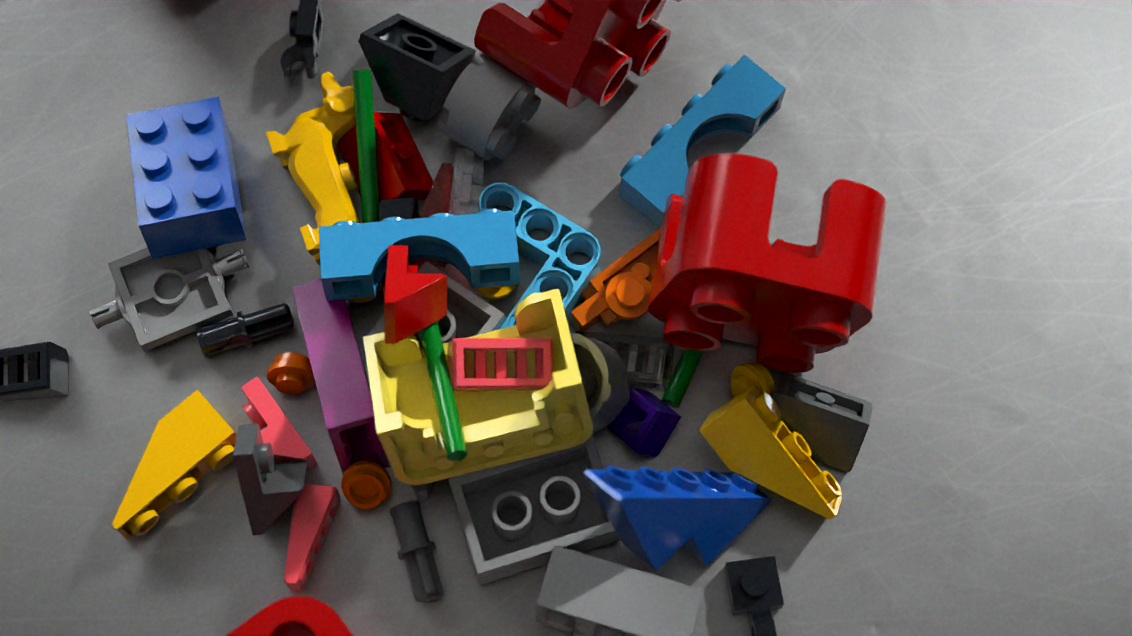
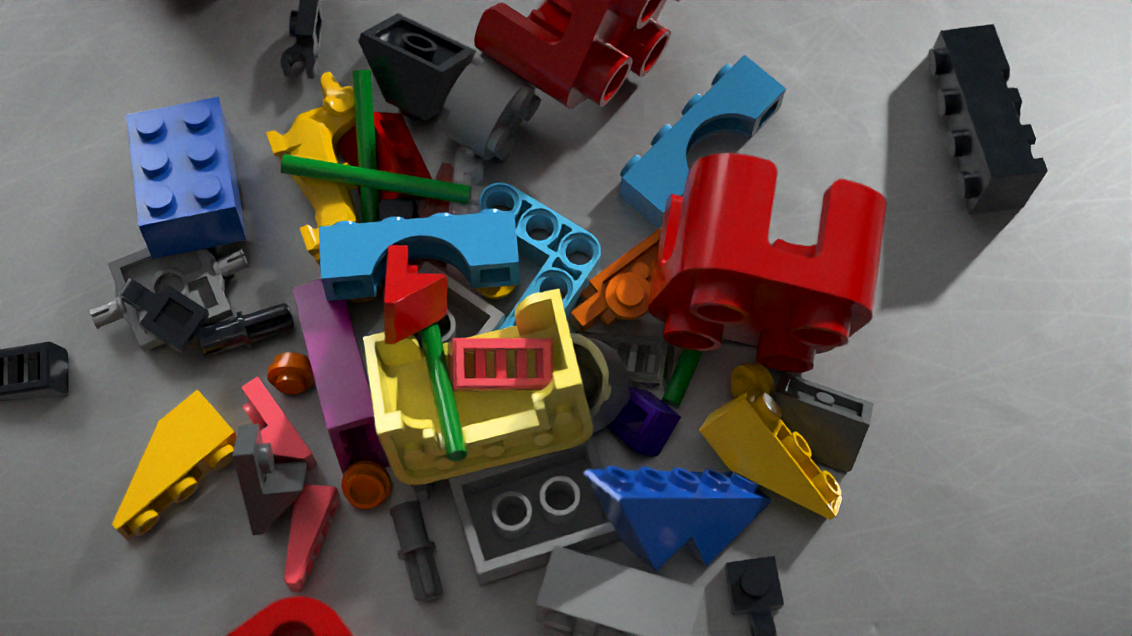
(168, 316): none -> black plate
(375, 179): none -> green bar
(984, 120): none -> black wedge

